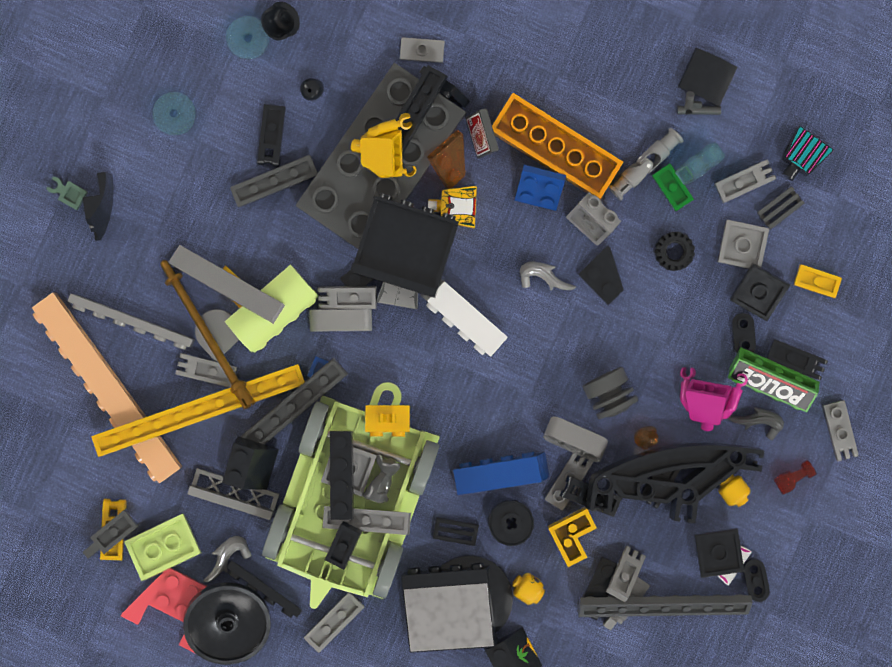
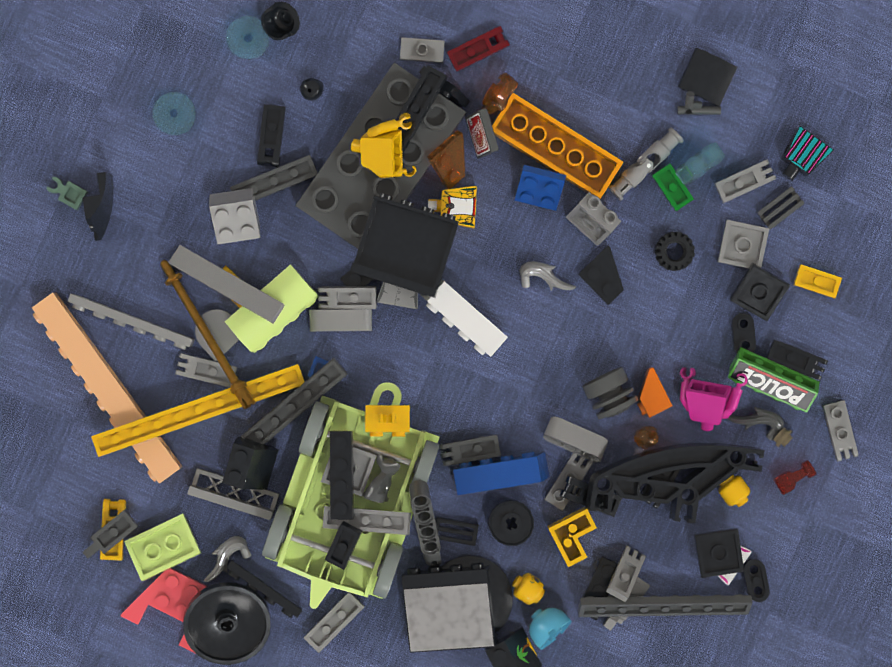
(234, 216): none -> light grey brick
(425, 522): none -> dark grey piece
(471, 449): none -> dark grey hinge
(477, 49): none -> dark red plate
(497, 94): none -> clear orange plate
(547, 626): none -> medium azure cylinder
(652, 395): none -> orange slope
(783, 437): none -> dark tan plate

